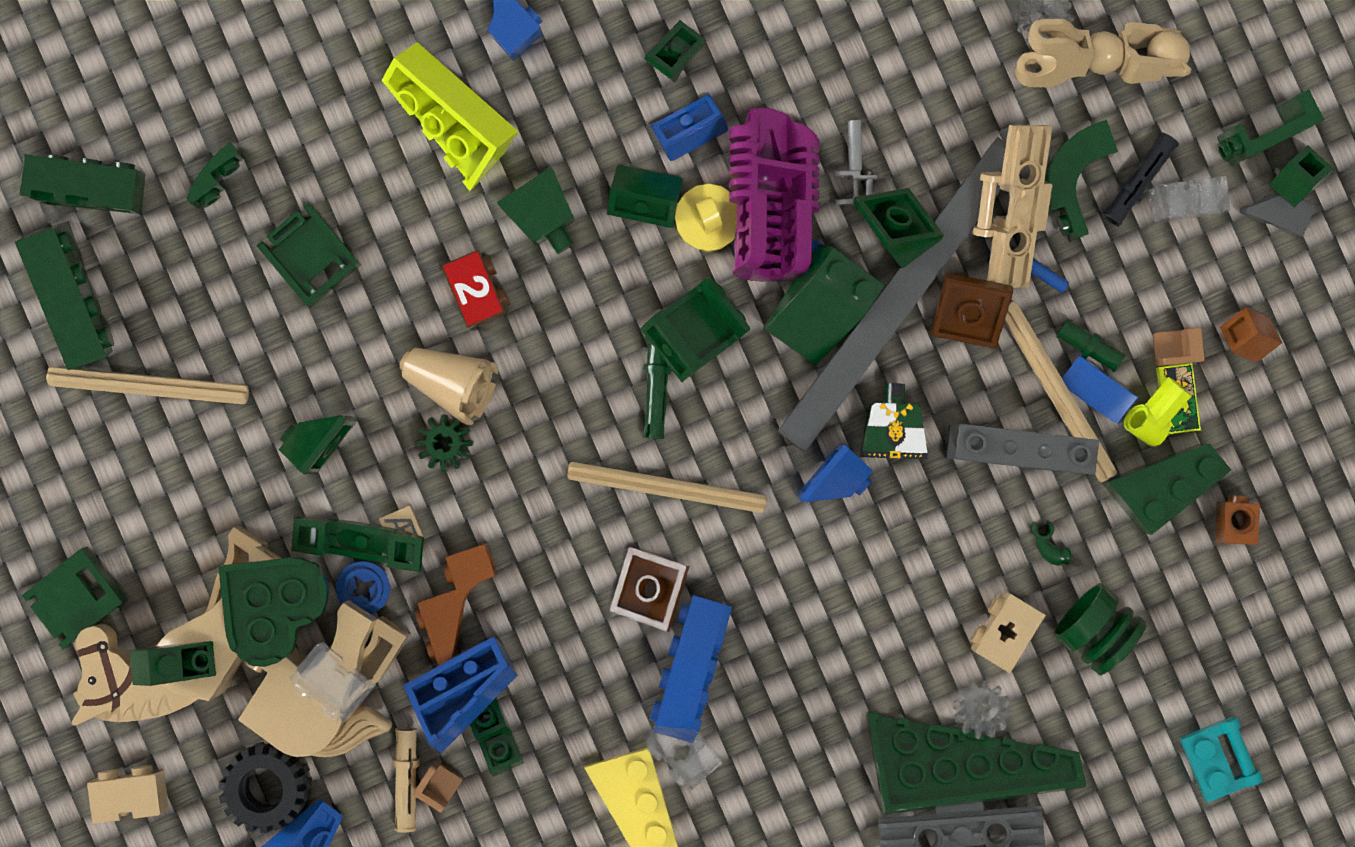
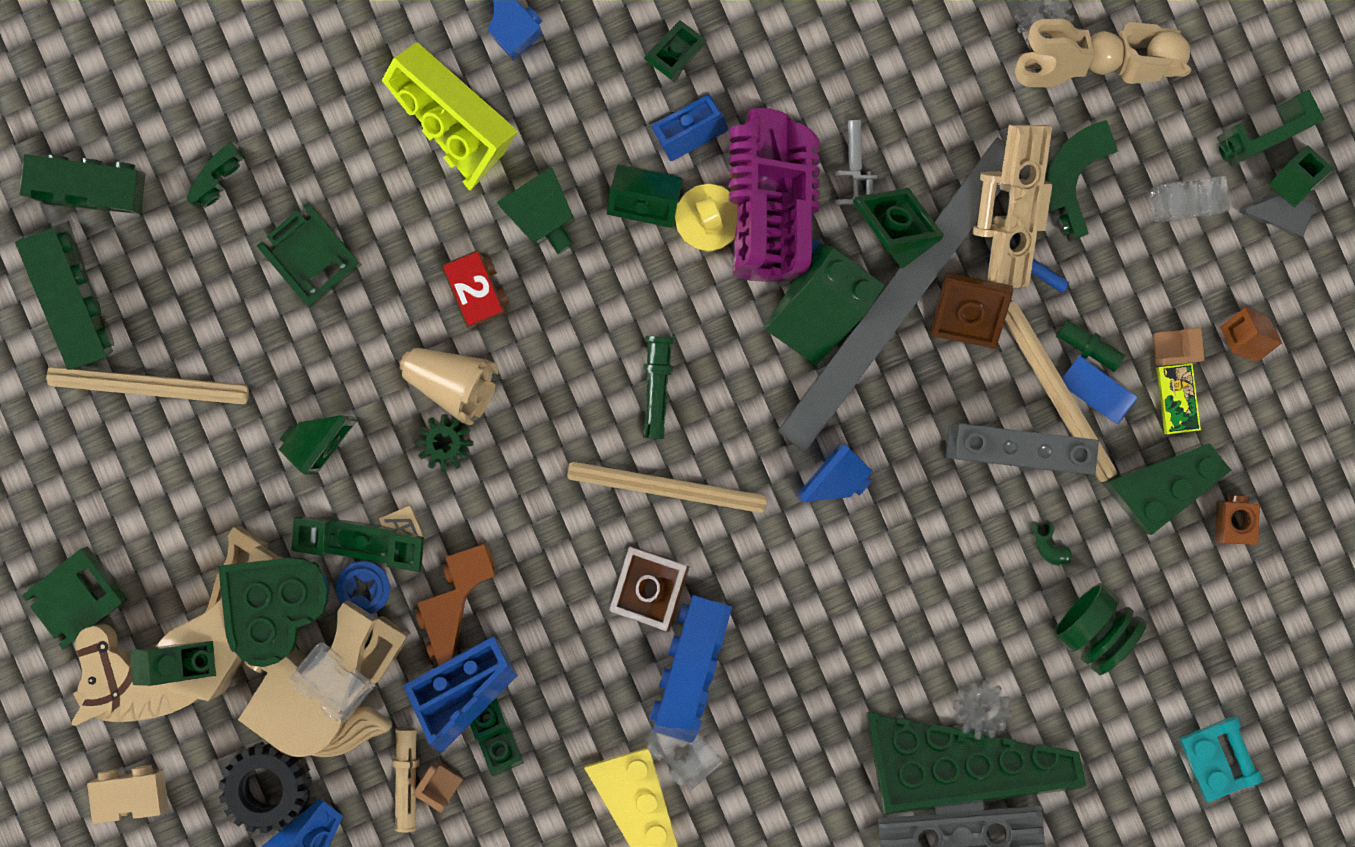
(695, 328): dark green panel -> none
(894, 427): torso -> none
(1023, 624): tan brick -> none
(1133, 189): black pin -> none
(1152, 420): neon yellow piece -> none

